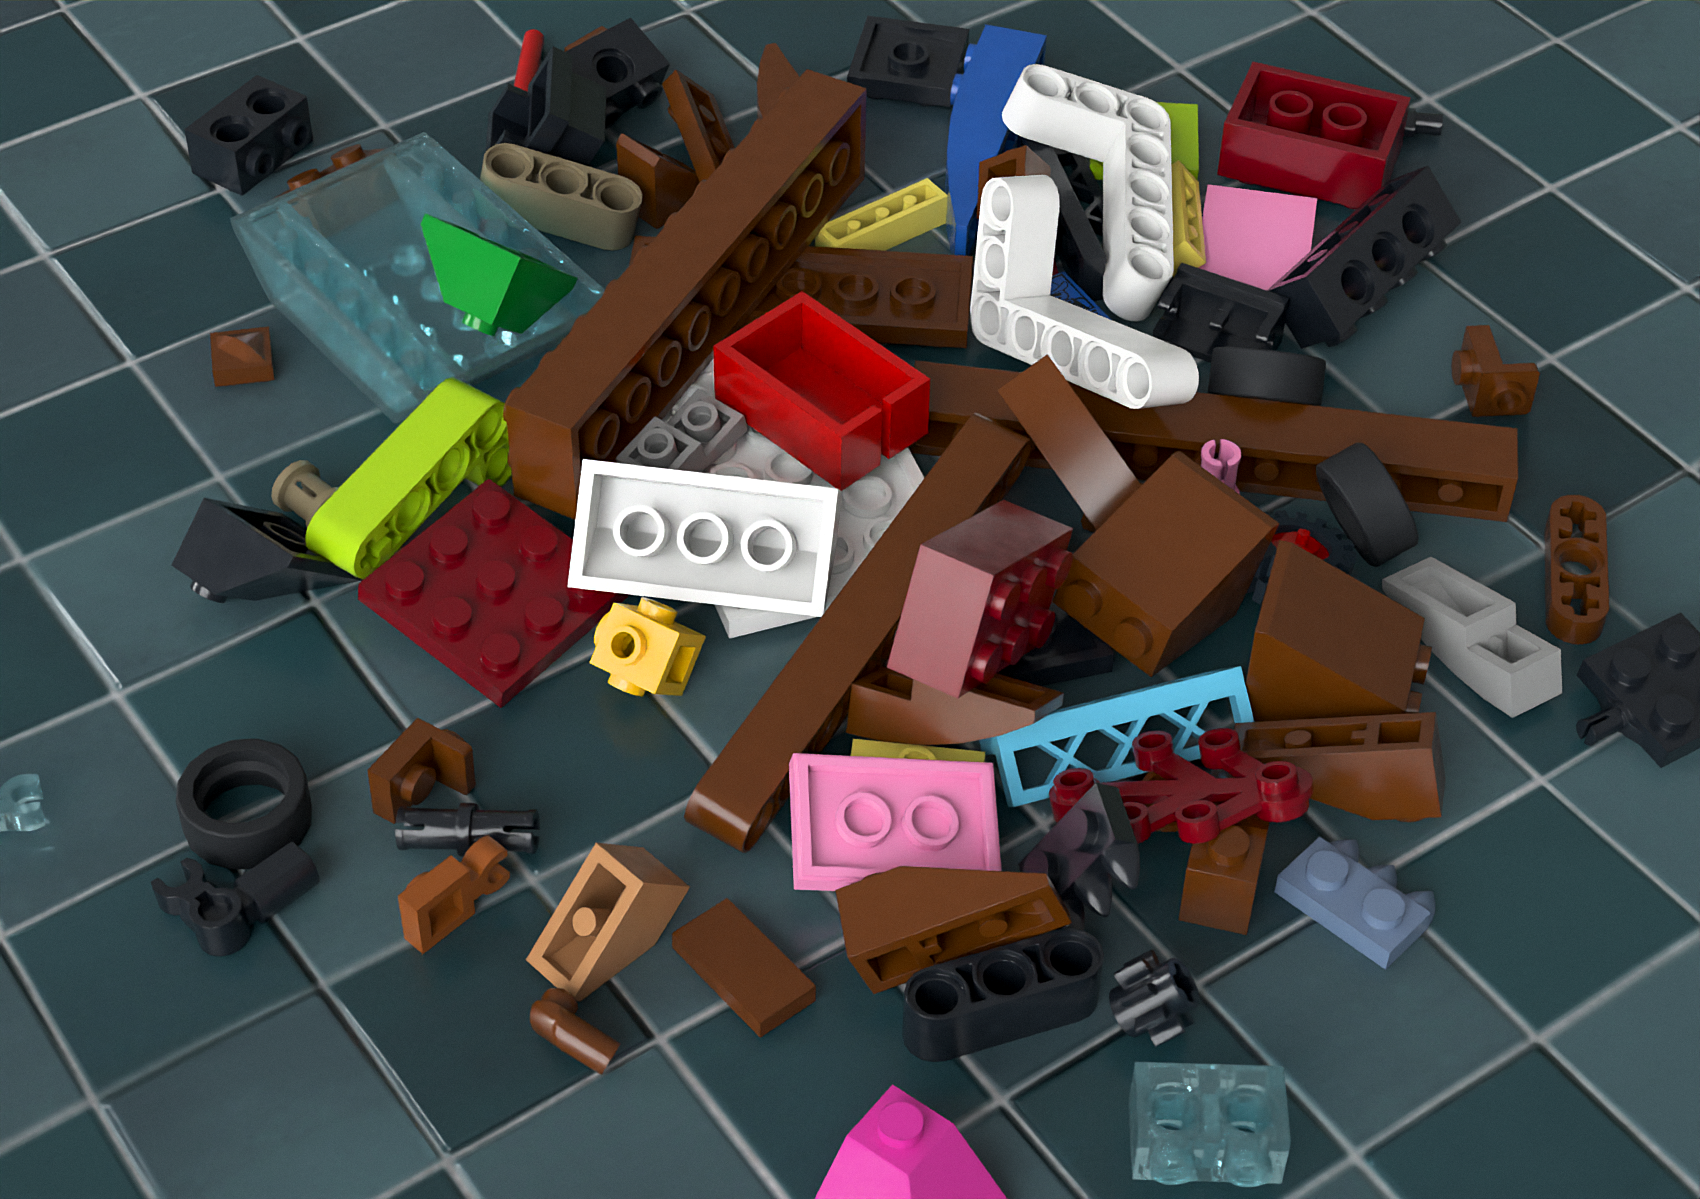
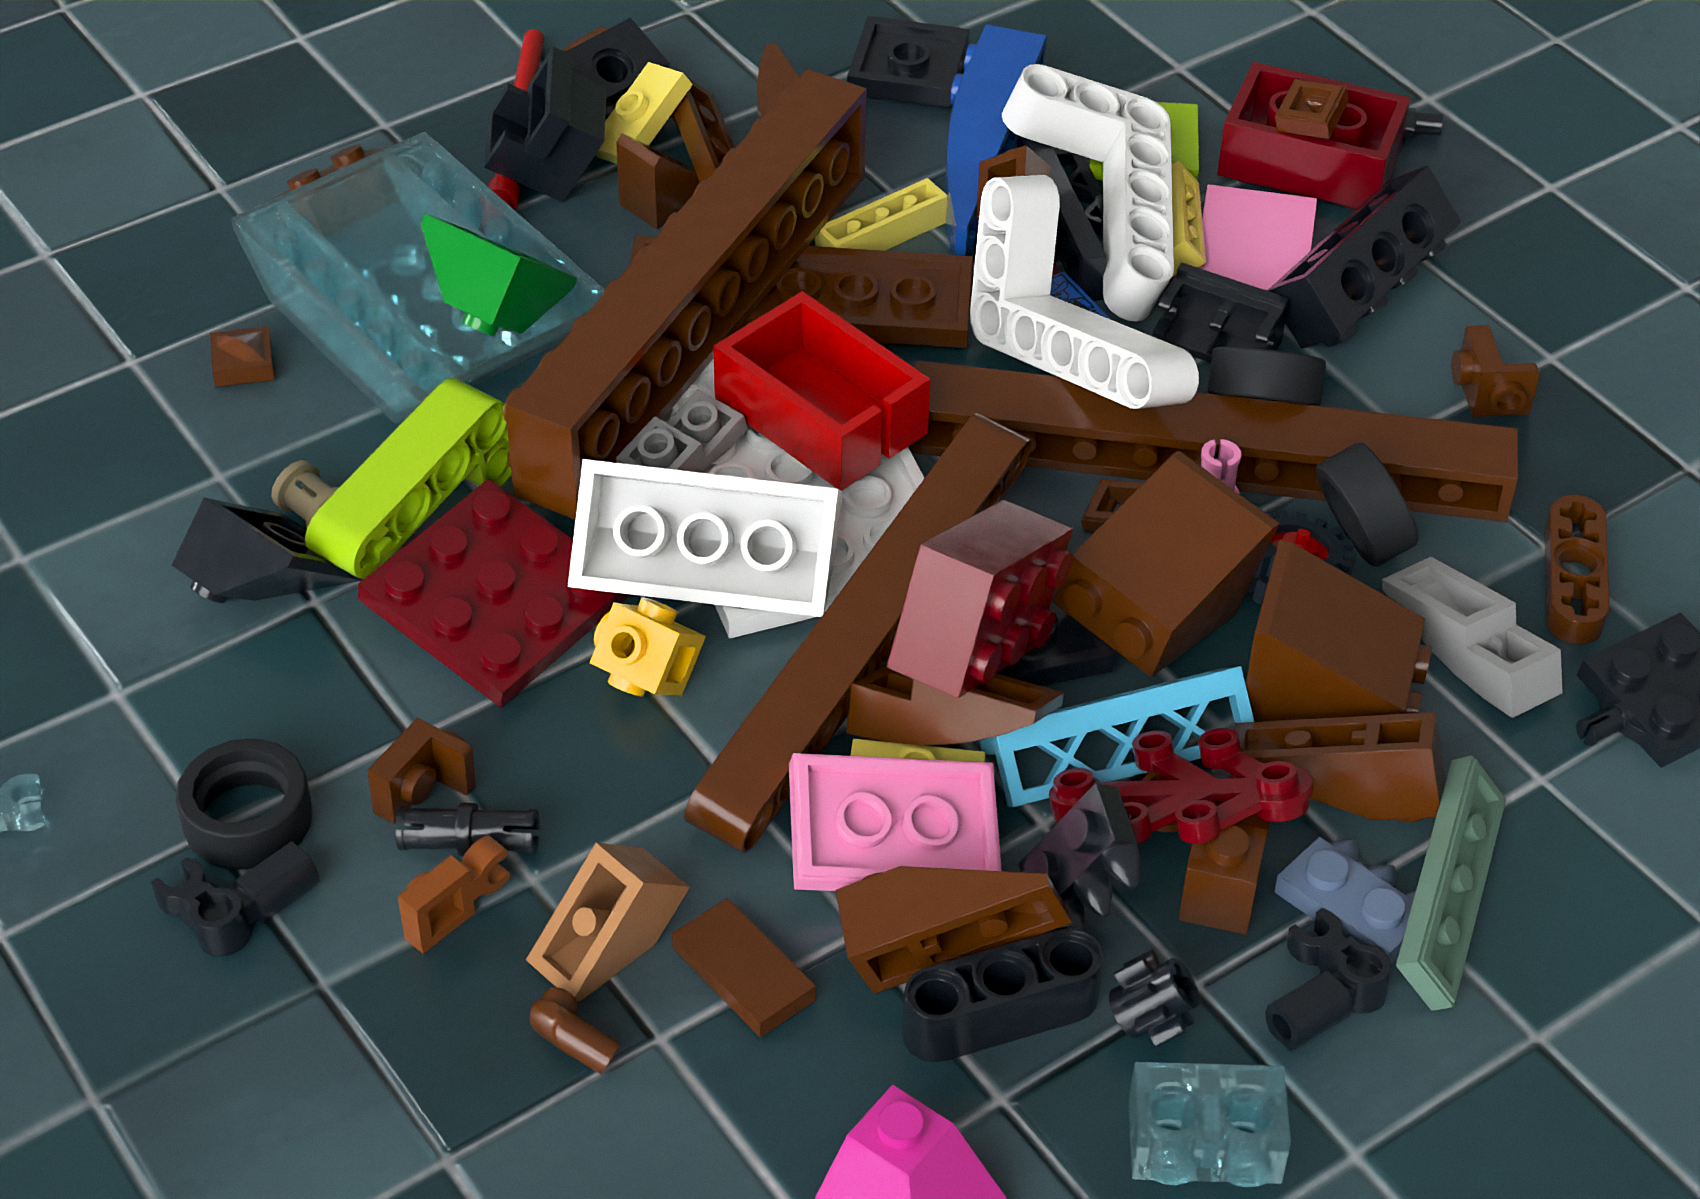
(249, 135): black brick -> none
(564, 196): dark tan beam -> none
(644, 107): none -> light yellow plate
(1070, 440): reddish brown slope -> none
(1311, 108): none -> reddish brown tile
(1350, 980): none -> black bar
(1451, 884): none -> sand green tile

